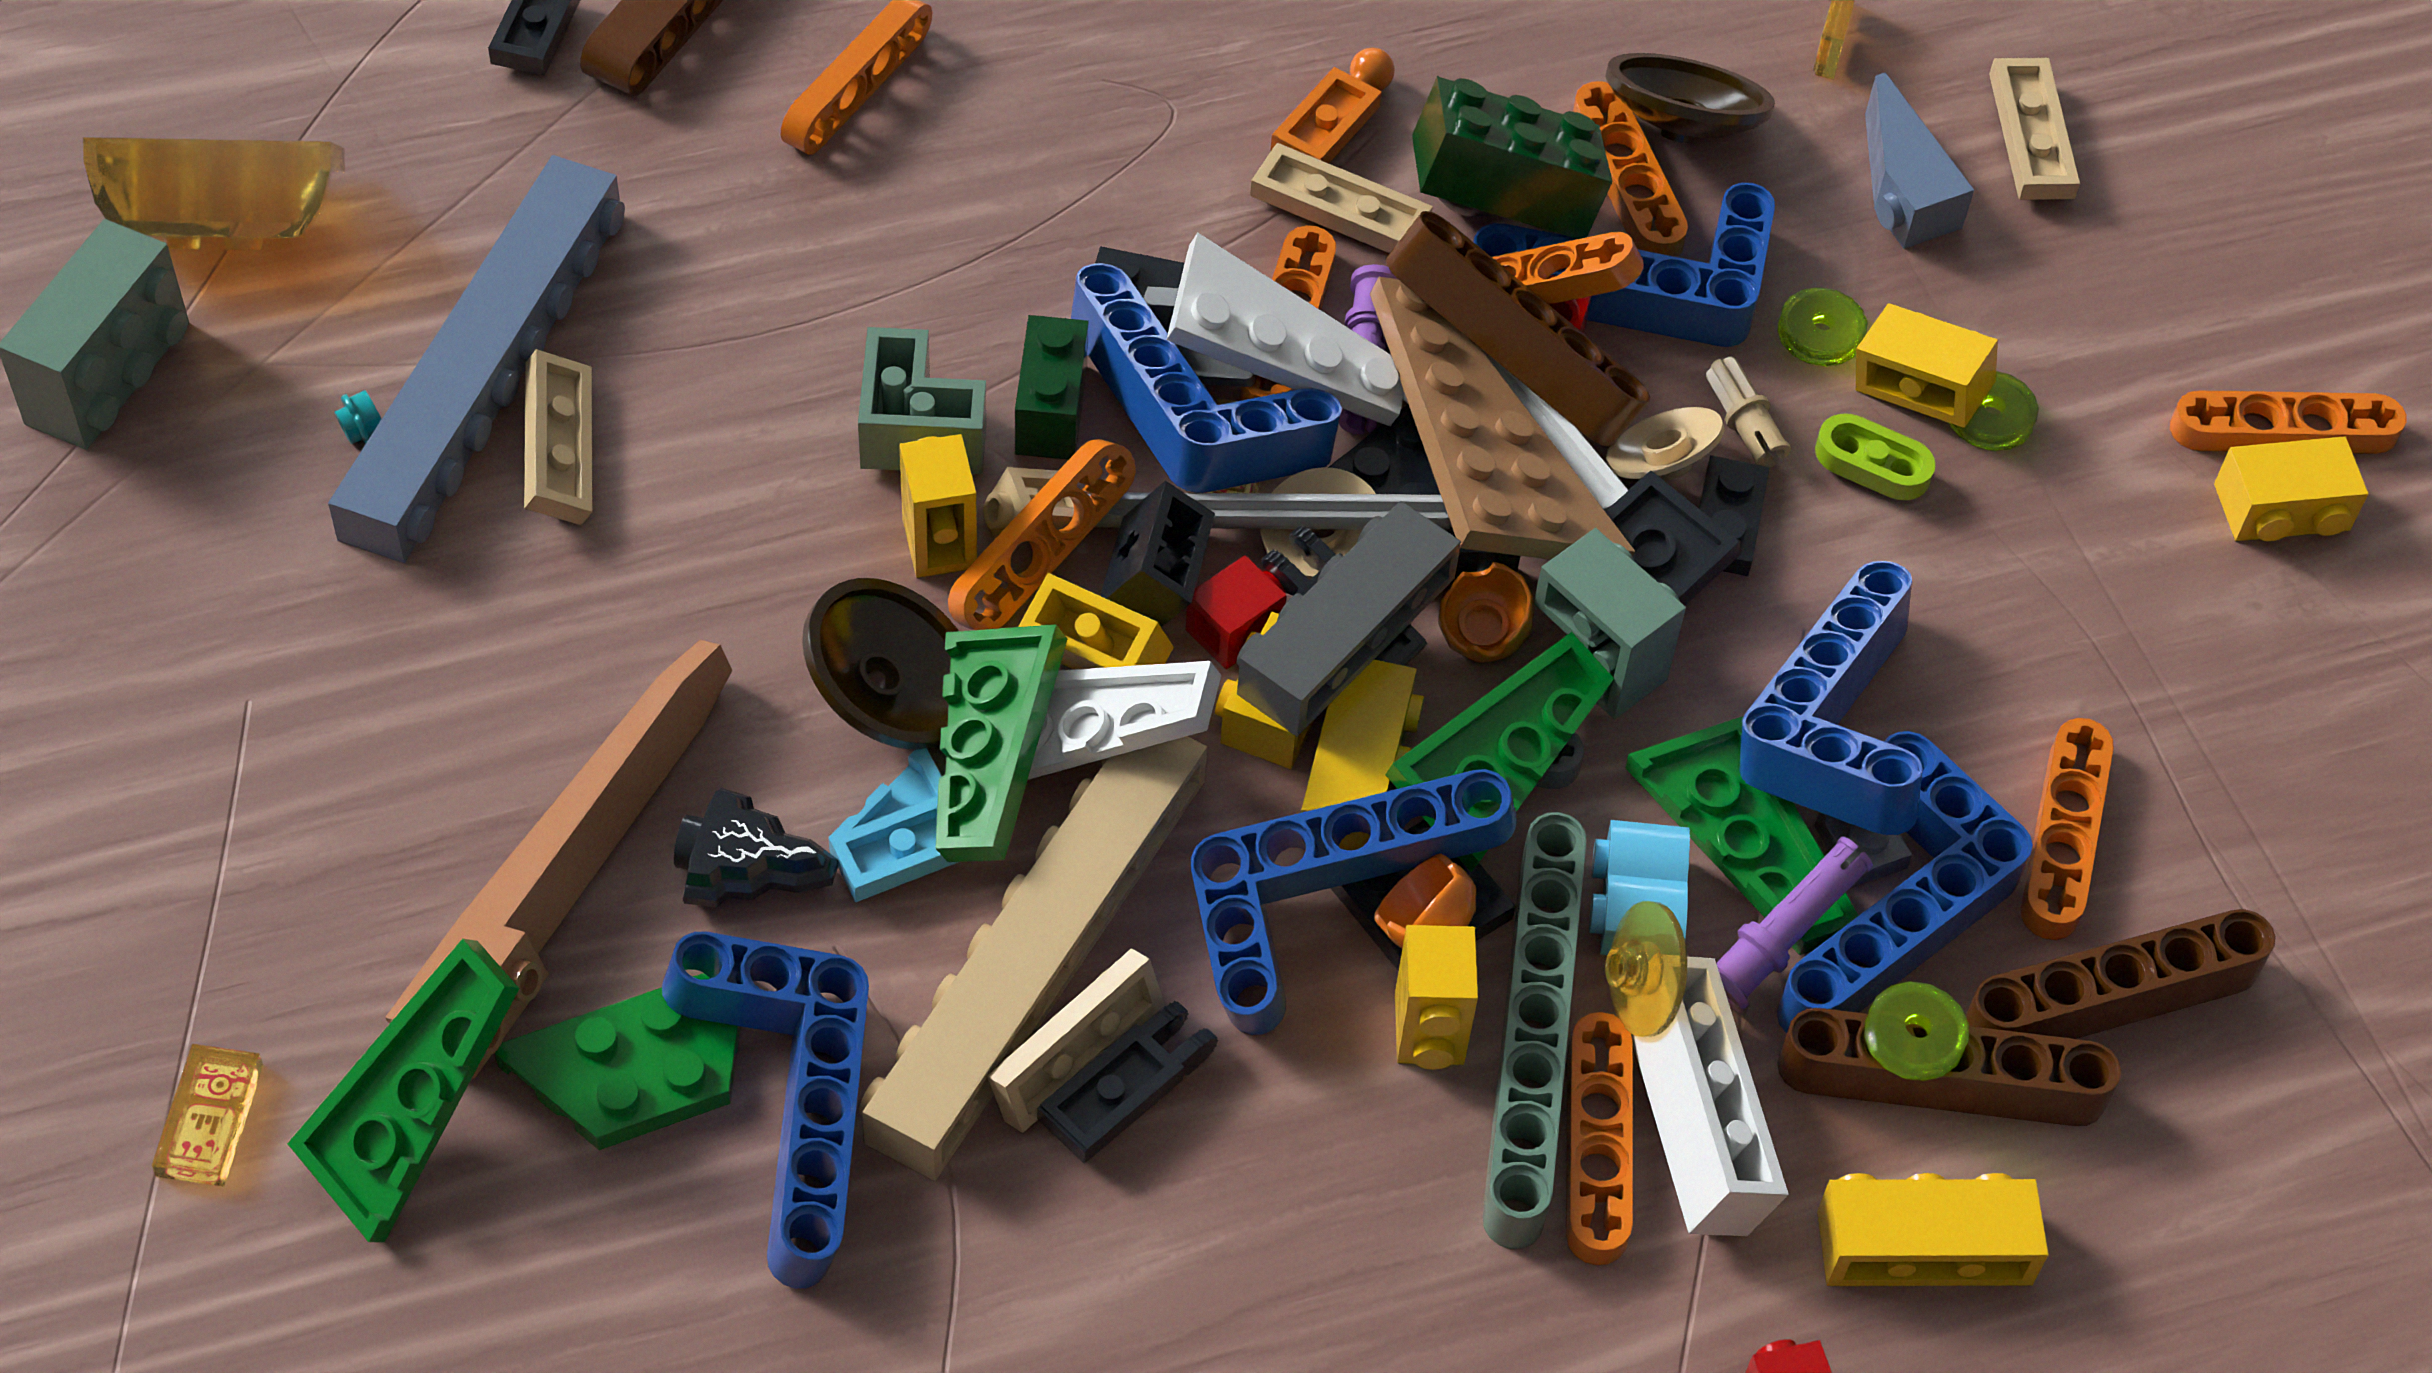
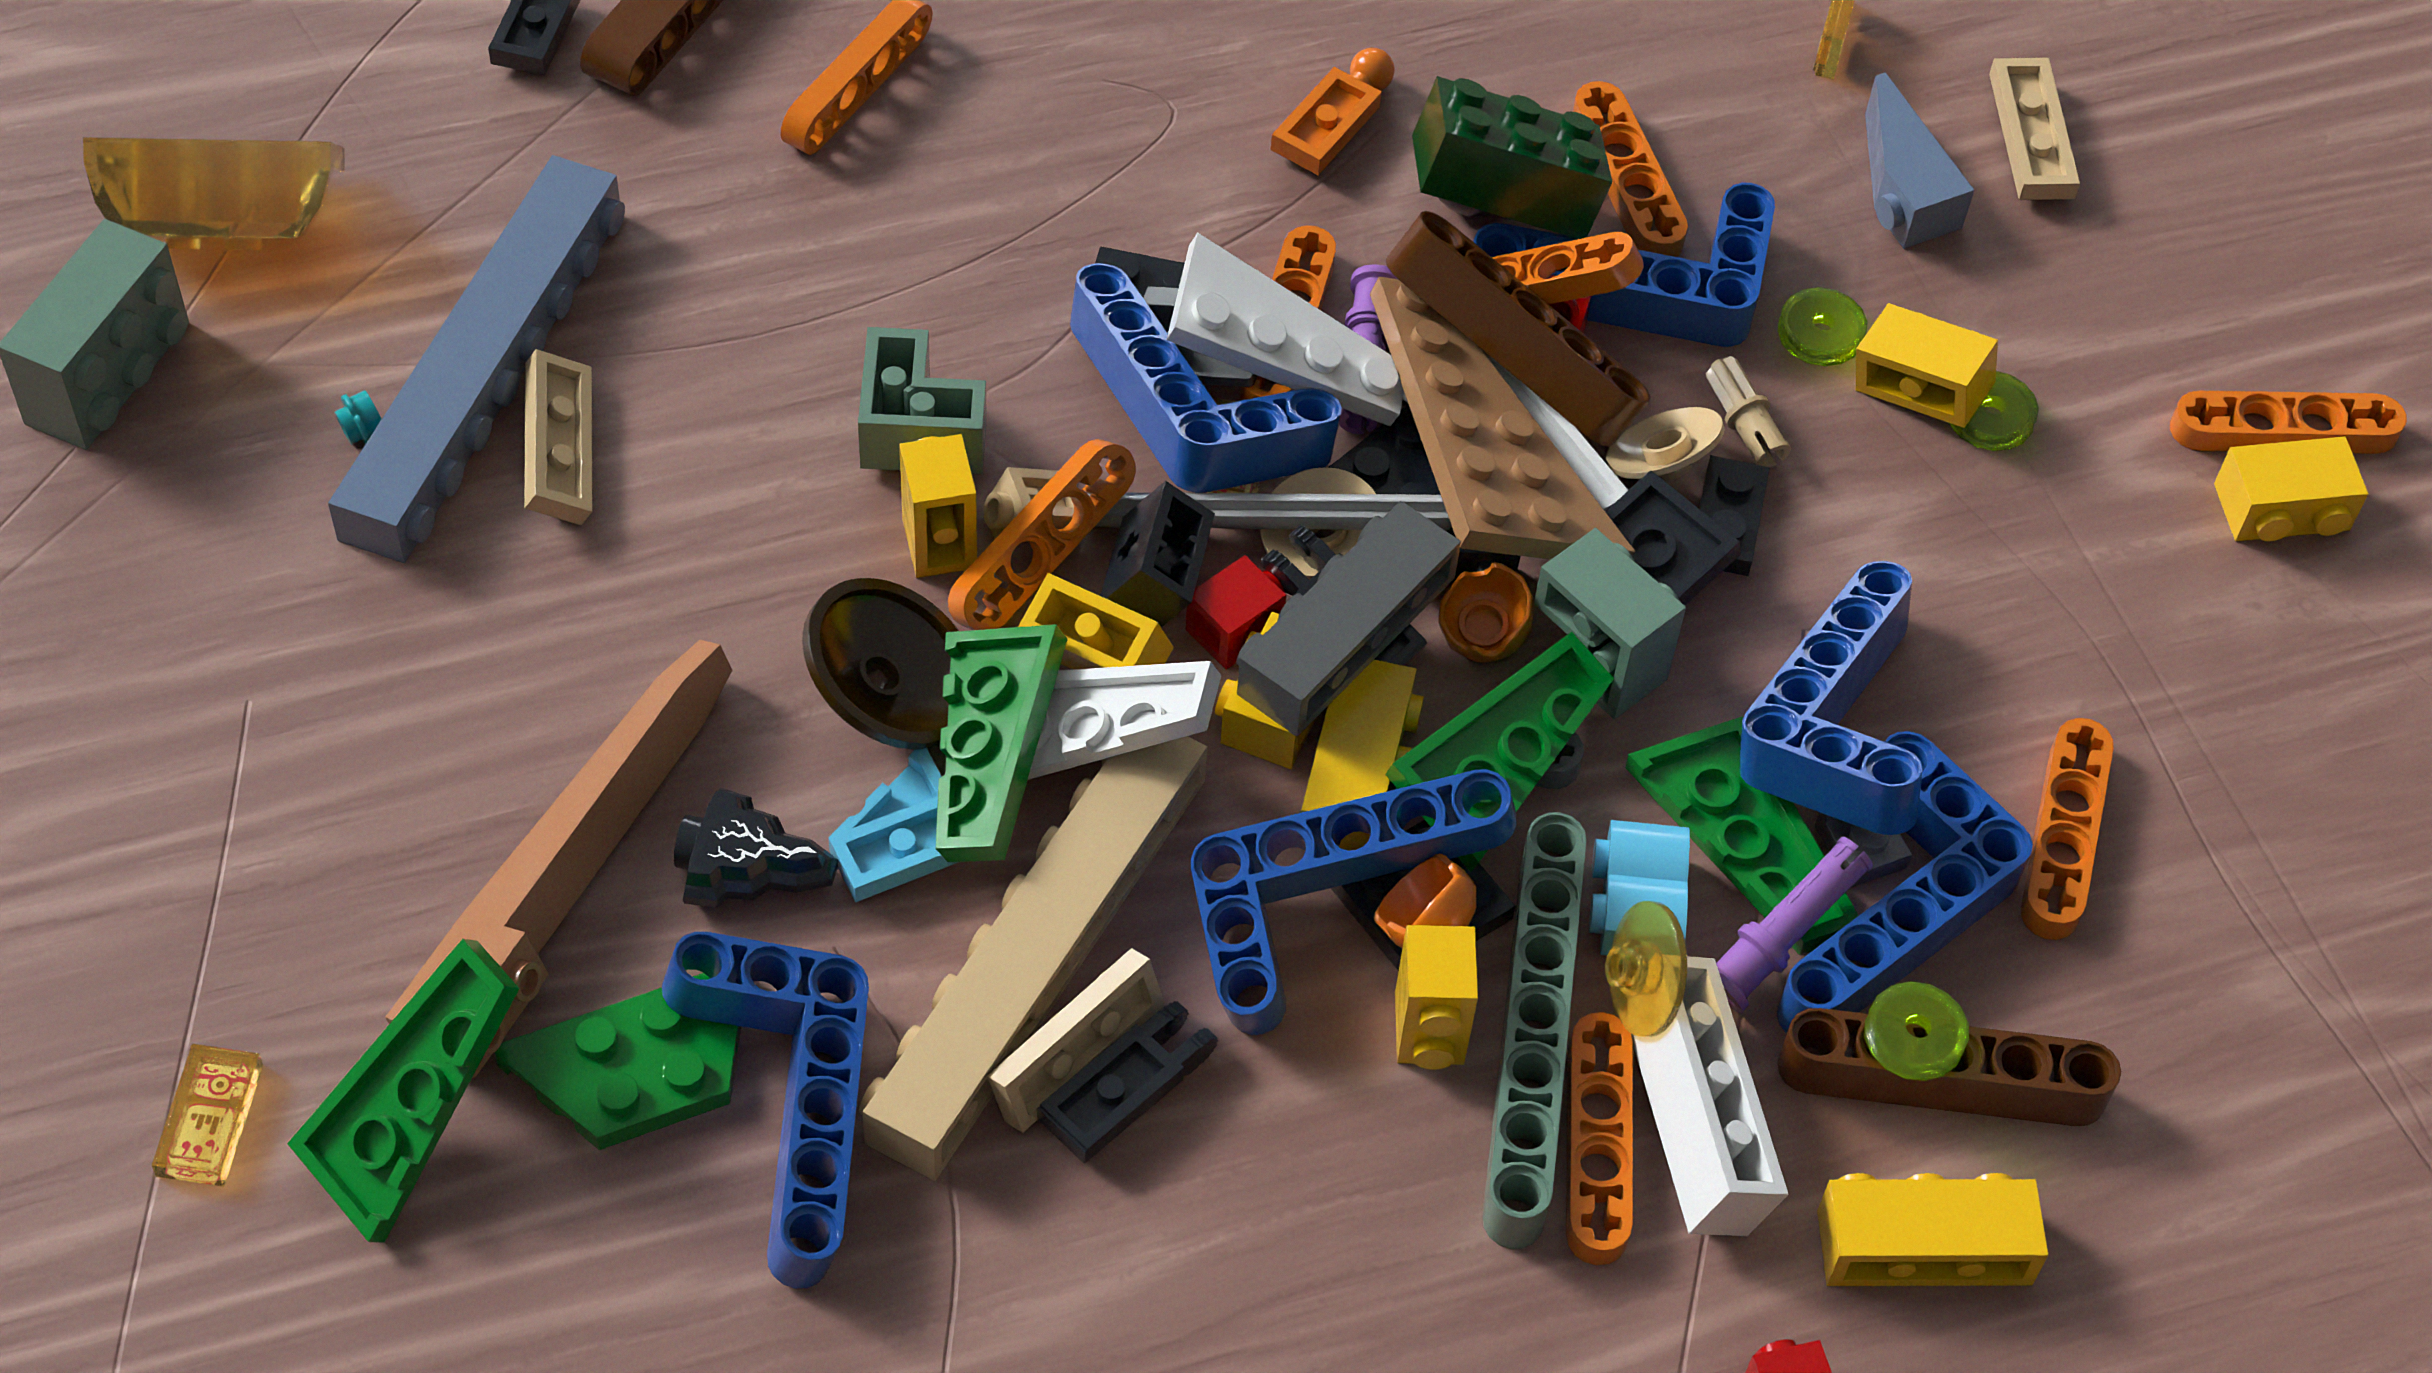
(1051, 387): dark green brick -> none
(1335, 198): tan plate -> none
(1688, 96): dark brown dish -> none
(1877, 456): lime plate -> none
(2137, 963): reddish brown beam -> none

